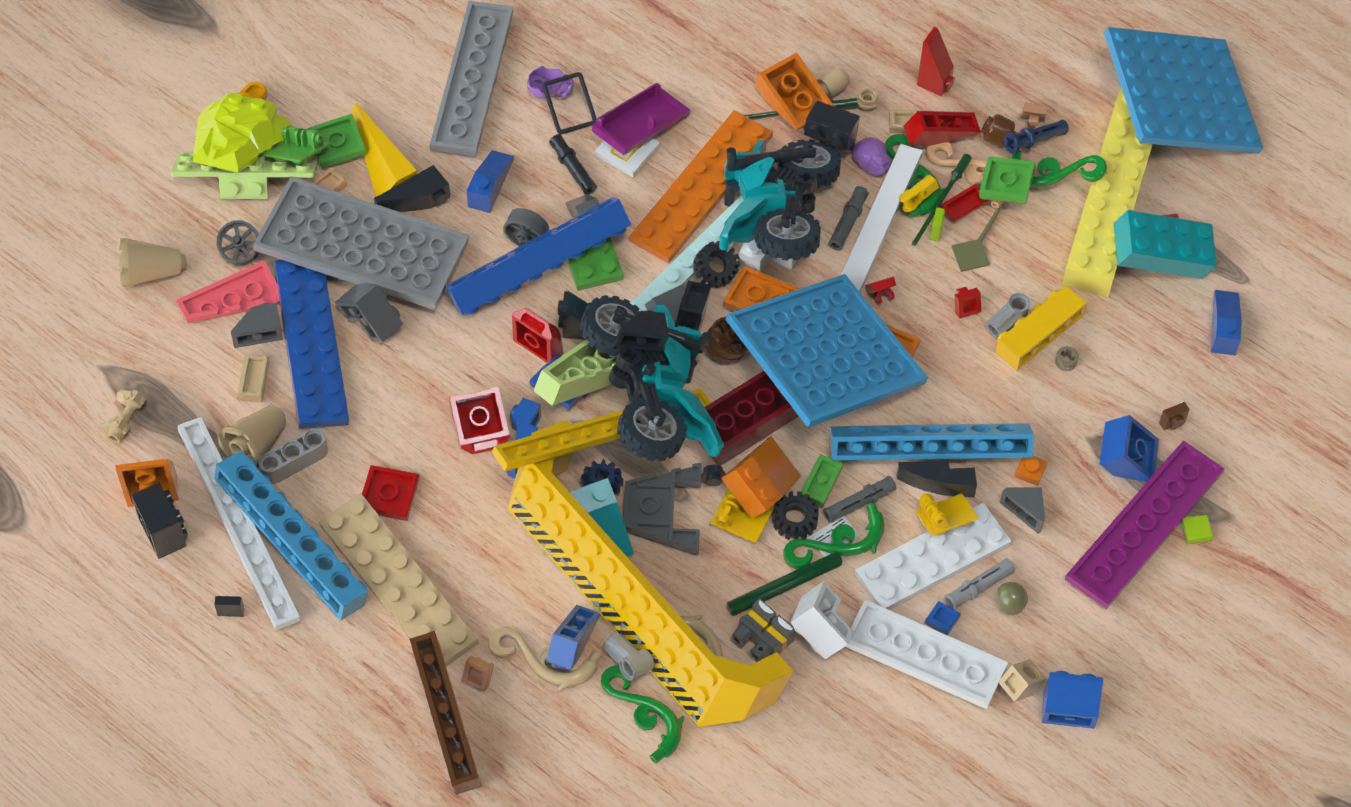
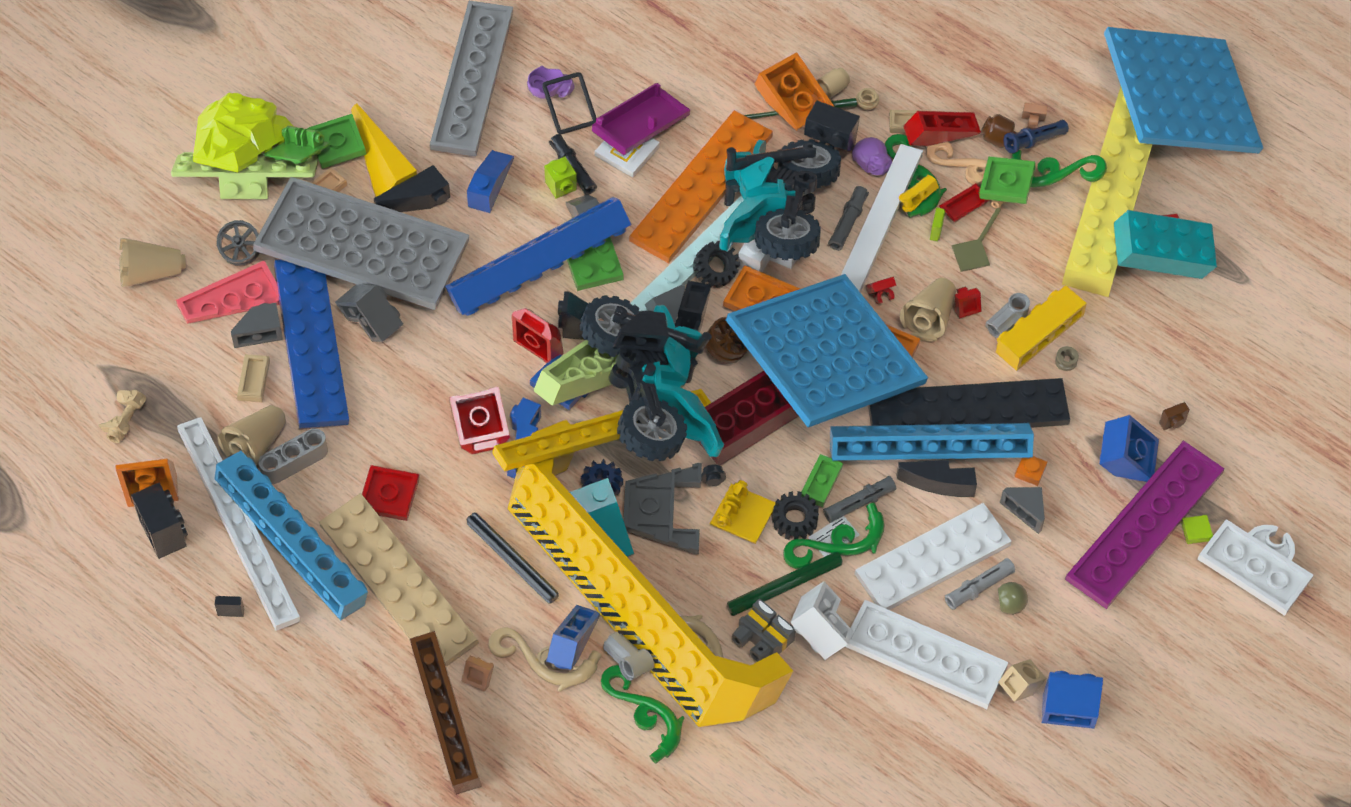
(255, 90): light orange tile -> none
(512, 558): none -> axle
(524, 226): dark grey wheel -> none
(560, 177): none -> lime brick
(761, 478): orange slope -> none
(929, 310): none -> tan cone
(935, 65): red slope -> none
(942, 618): blue tile -> none
(945, 514): yellow hinge -> none
(956, 174): dark green piece -> none
(1027, 401): none -> black plate
(1226, 323): blue slope -> none
(1257, 563): none -> white plate

